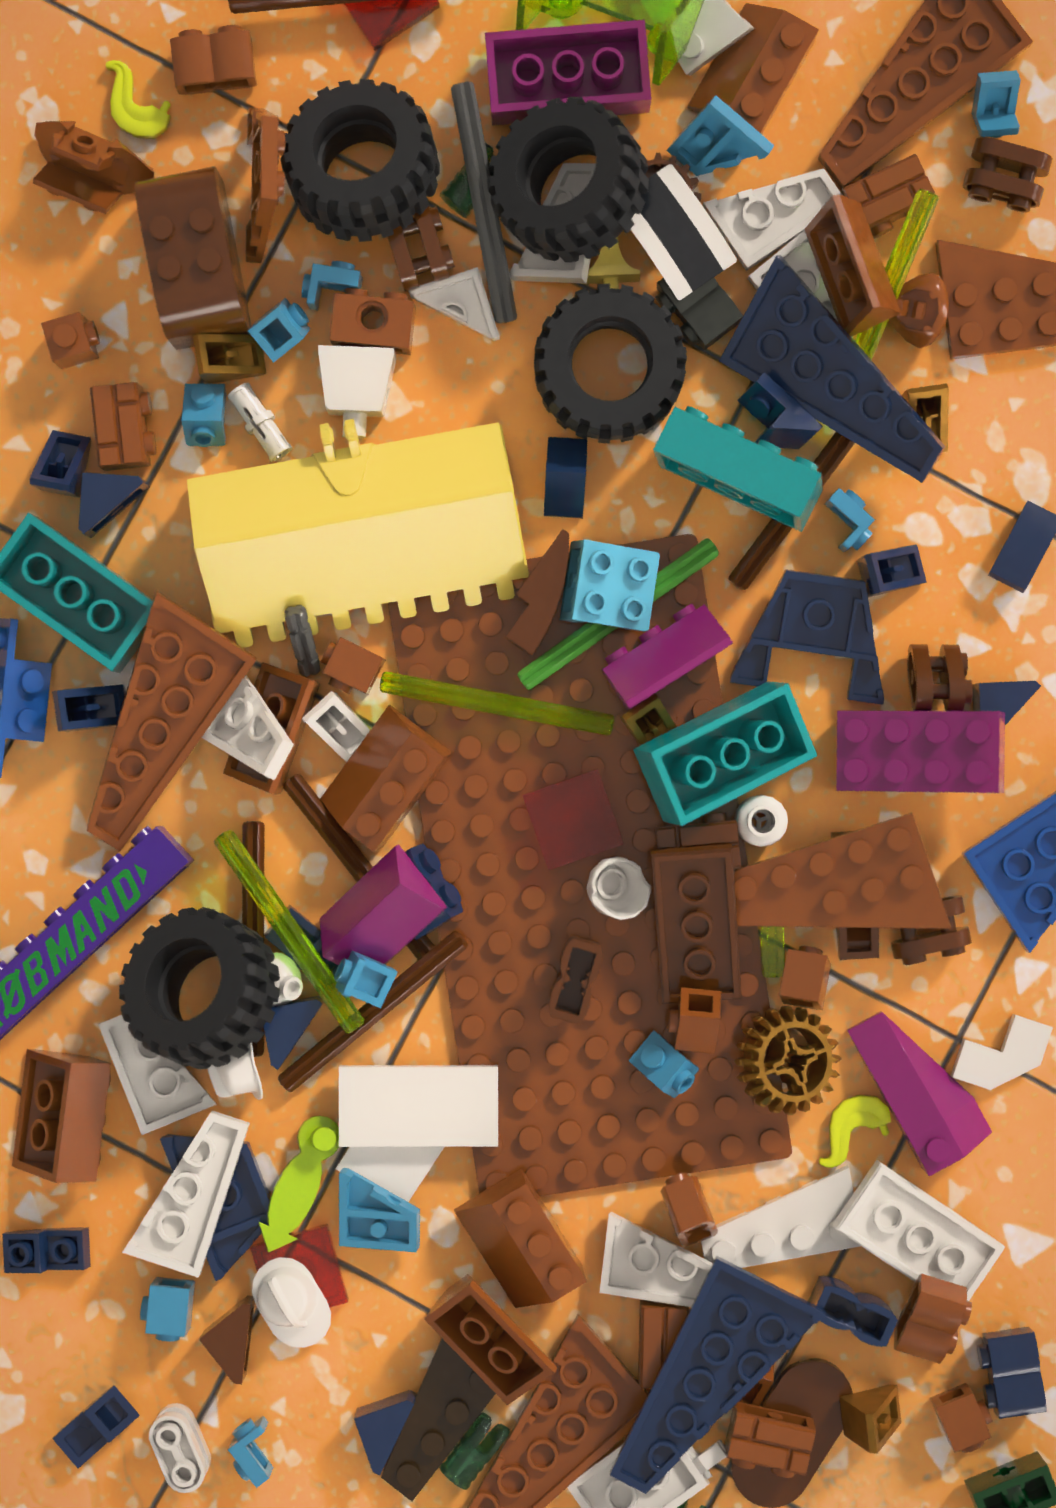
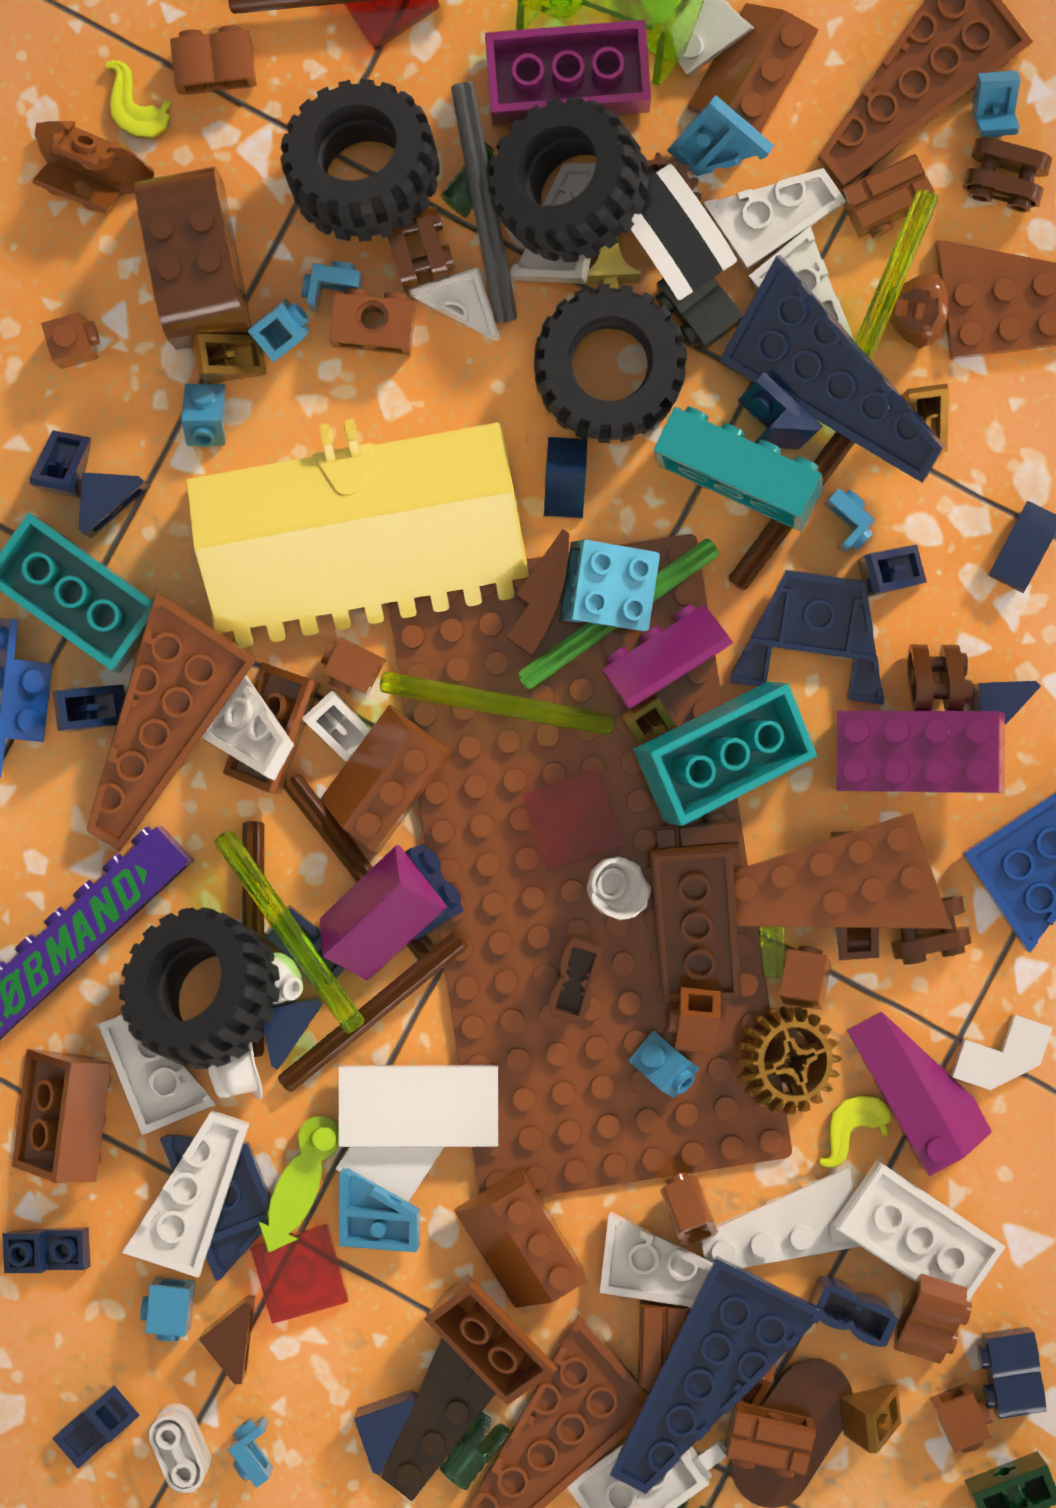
(122, 426): dark orange brick -> none
(259, 422): white pin -> none
(267, 181): dark orange wing -> none
(291, 1302): white piece -> none
(302, 640): dark grey axle -> none
(356, 382): white torso -> none
(364, 979): dark azure bracket -> none
(775, 819): white head -> none
(851, 265): dark orange slope -> none

